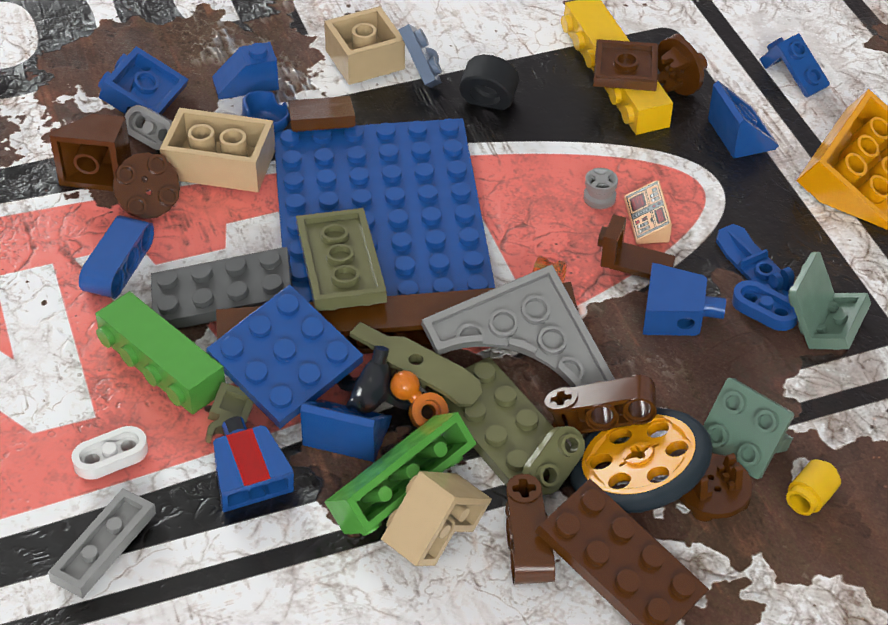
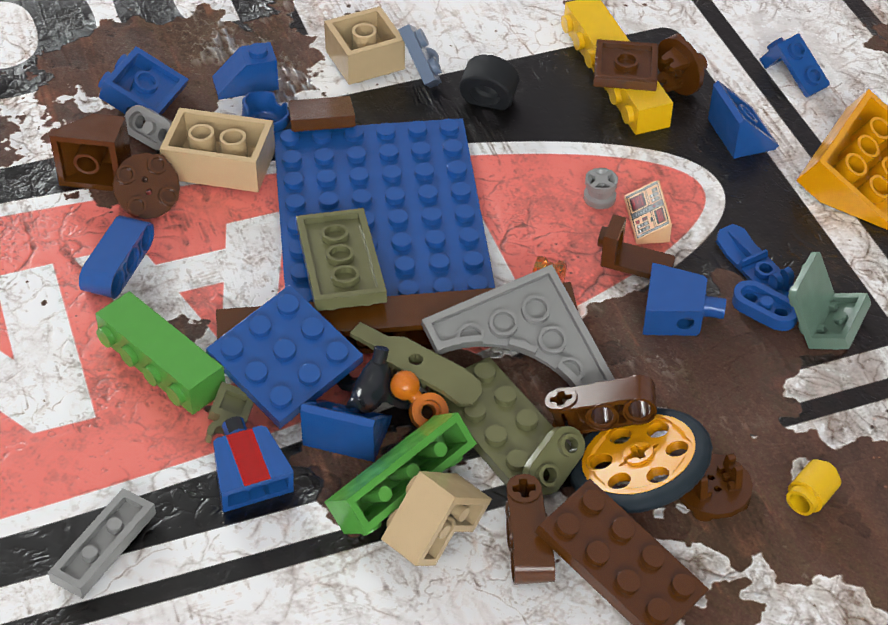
(109, 452): white plate -> none
(194, 292): dark grey plate -> none
(748, 426): sand green bracket -> none

